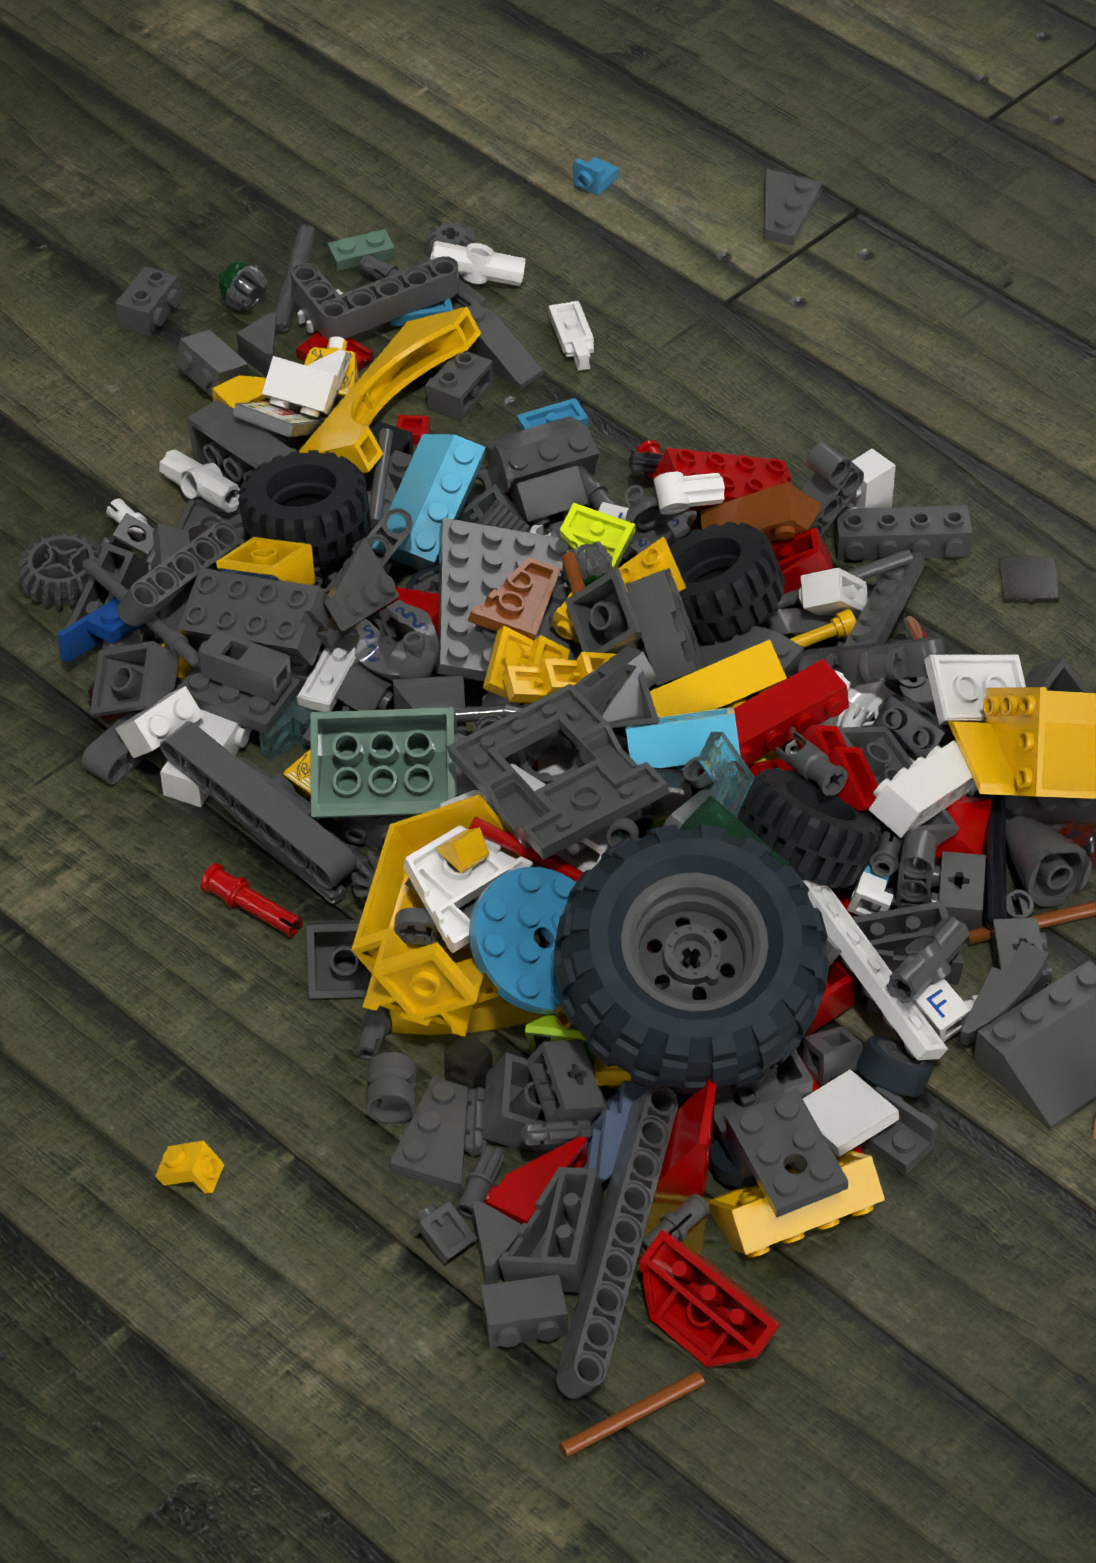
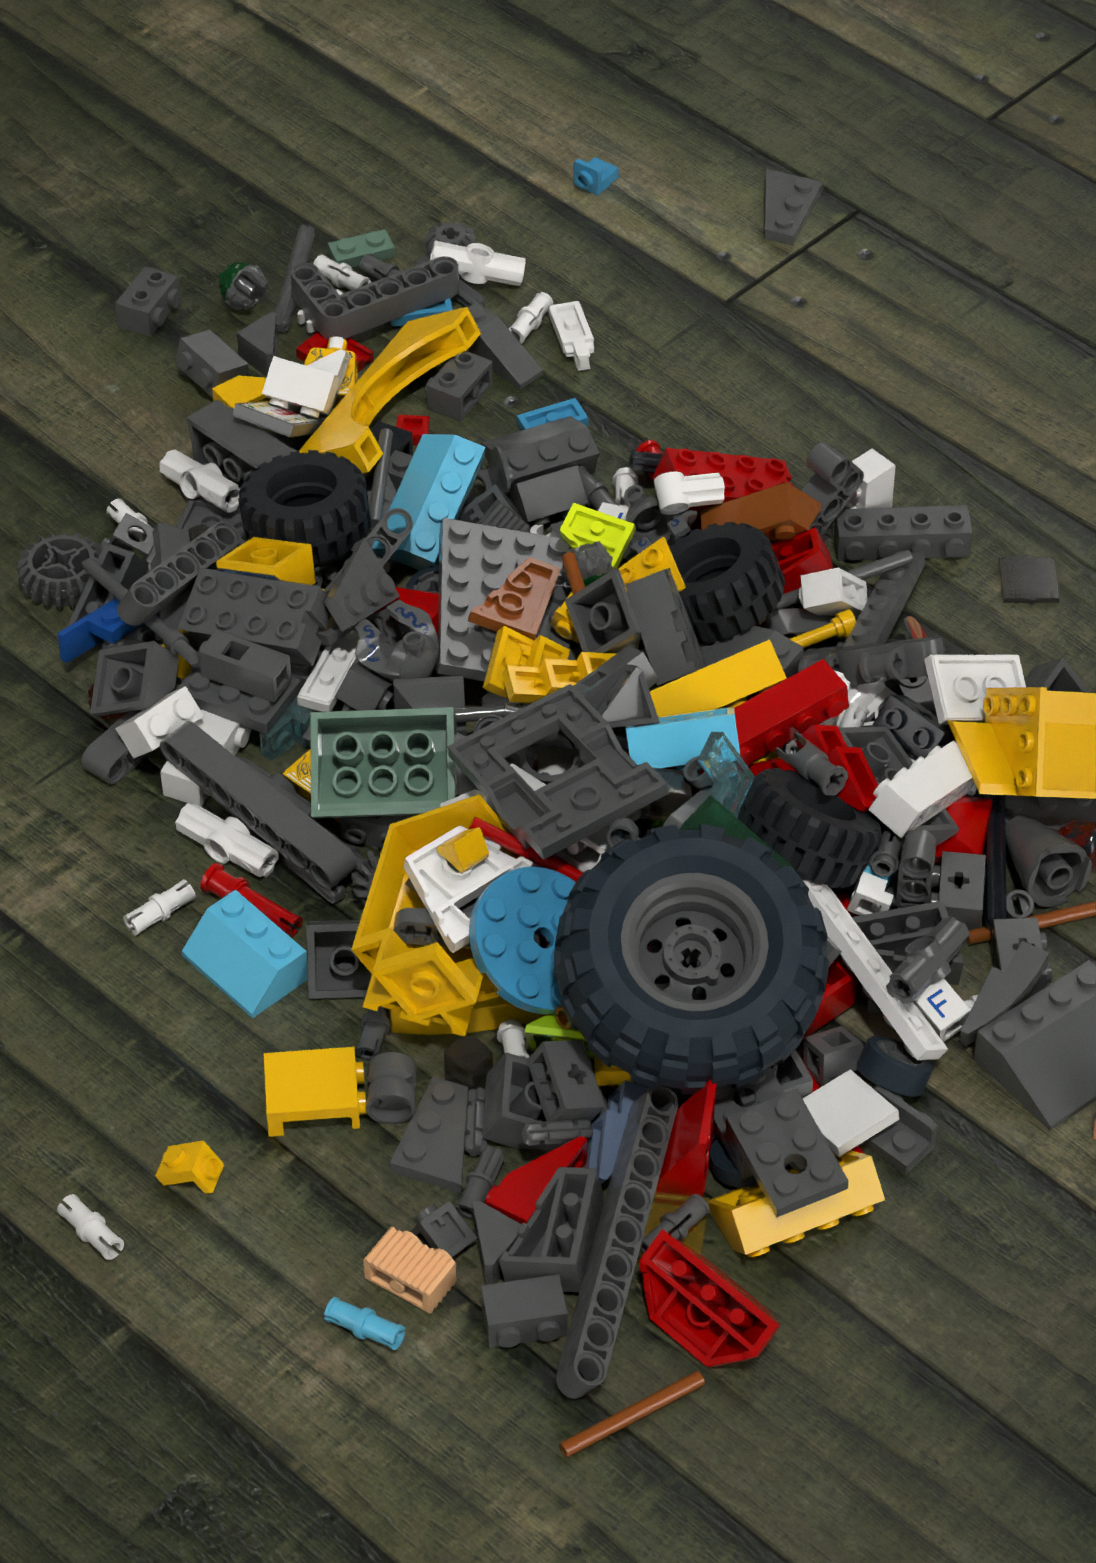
(90, 1227): none -> white pin
(159, 907): none -> white pin
(226, 840): none -> white piece
(246, 954): none -> medium azure slope
(313, 1086): none -> yellow panel
(340, 274): none -> white pin
(364, 1323): none -> medium azure pin
(410, 1269): none -> light nougat brick
(512, 1036): none -> white pin
(531, 316): none -> white pin
(622, 481): none -> white pin

